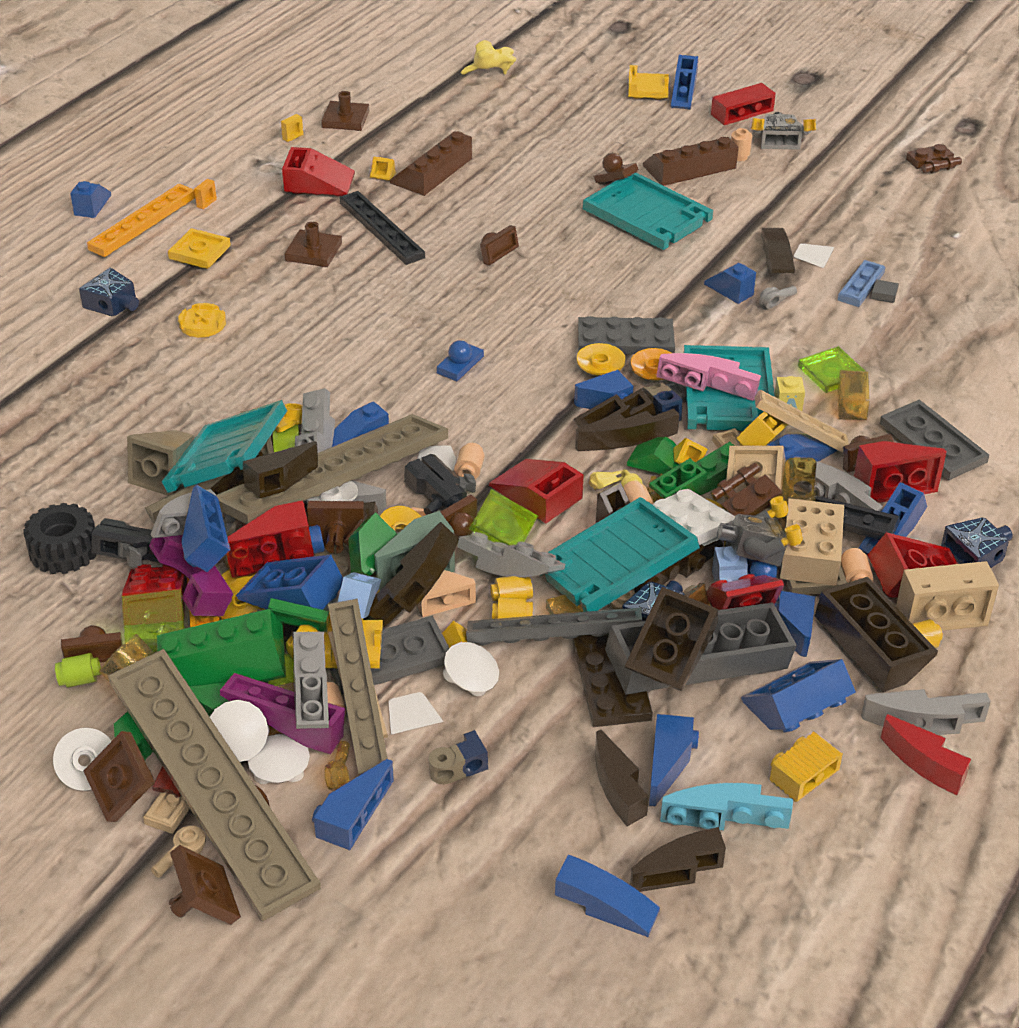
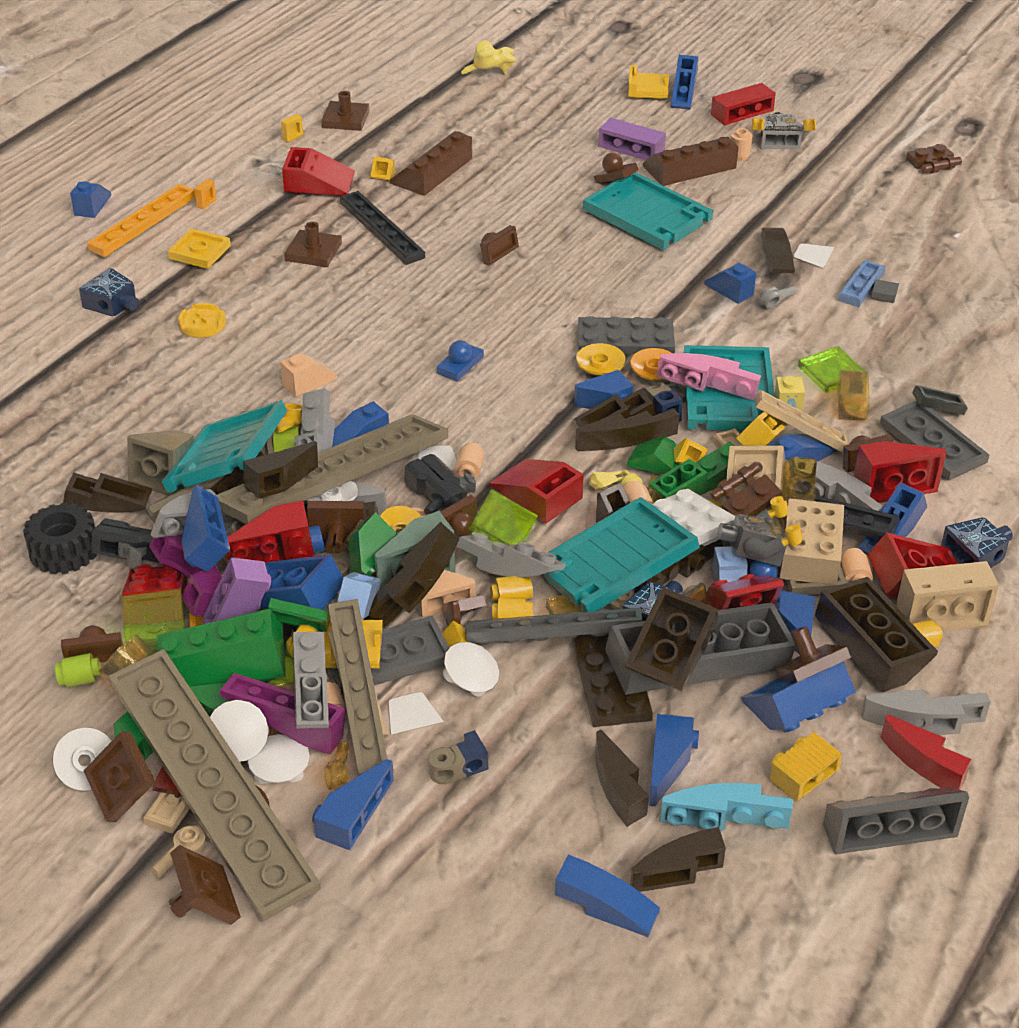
(106, 494): none -> dark brown slope
(238, 590): none -> medium lavender brick
(304, 373): none -> light nougat slope
(454, 608): none -> reddish brown tile
(631, 139): none -> medium lavender brick
(810, 659): none -> reddish brown tile
(895, 819): none -> dark grey slope
(939, 400): none -> pearl dark grey tile

